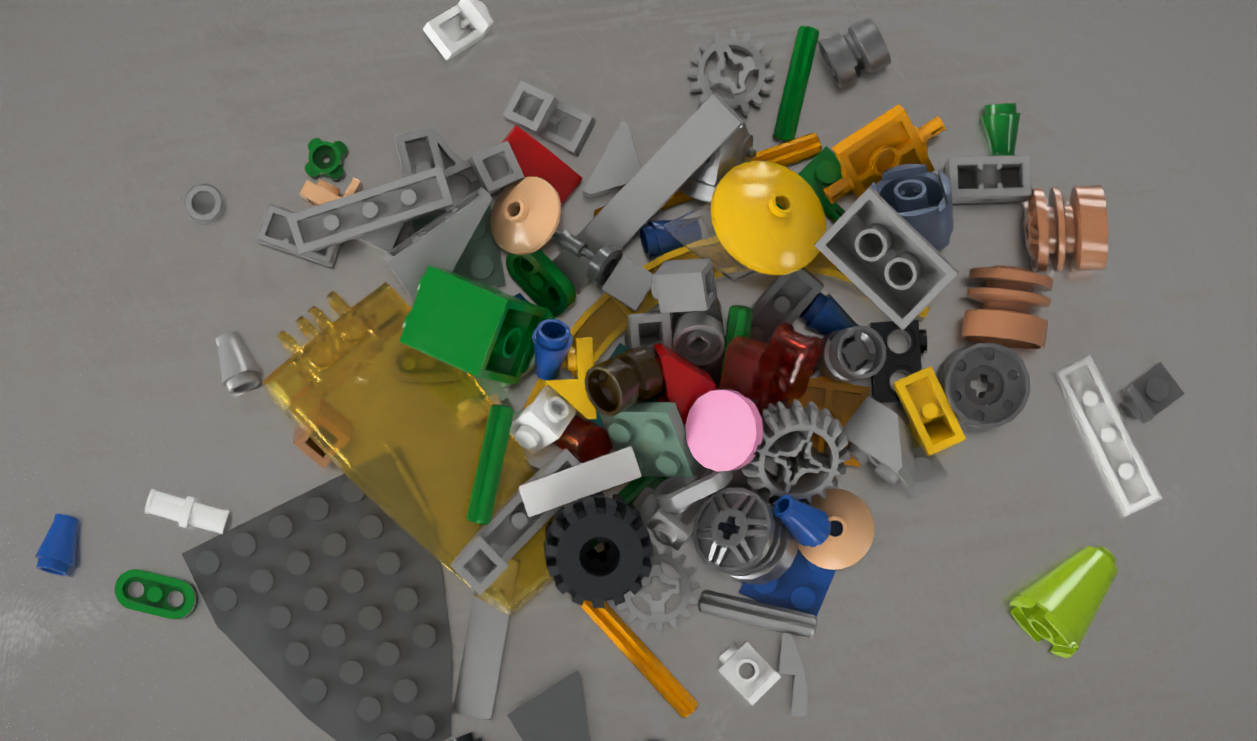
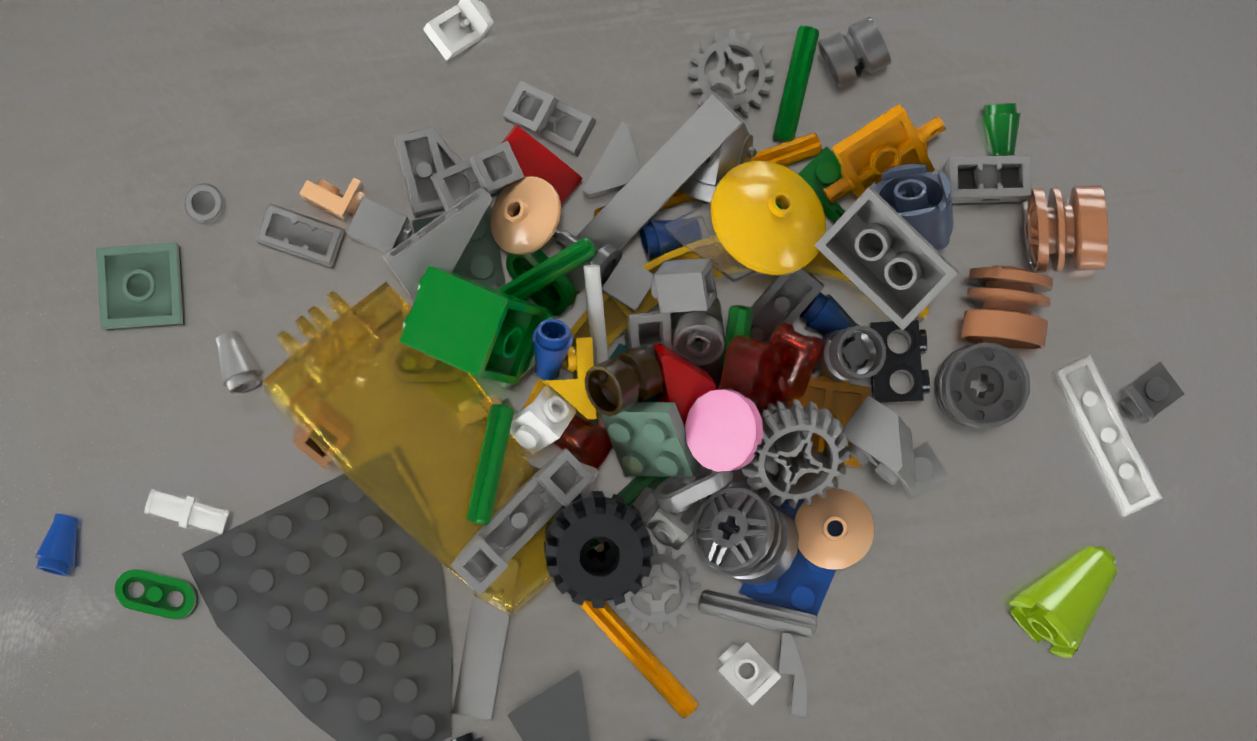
(139, 285): none -> sand green plate
(318, 150): green plate -> none
(370, 210): light grey plate -> none
(551, 269): none -> green axle
(579, 481): white sticker -> none
(596, 316): none -> white bar
(805, 522): blue cone -> none
(928, 411): yellow slope -> none

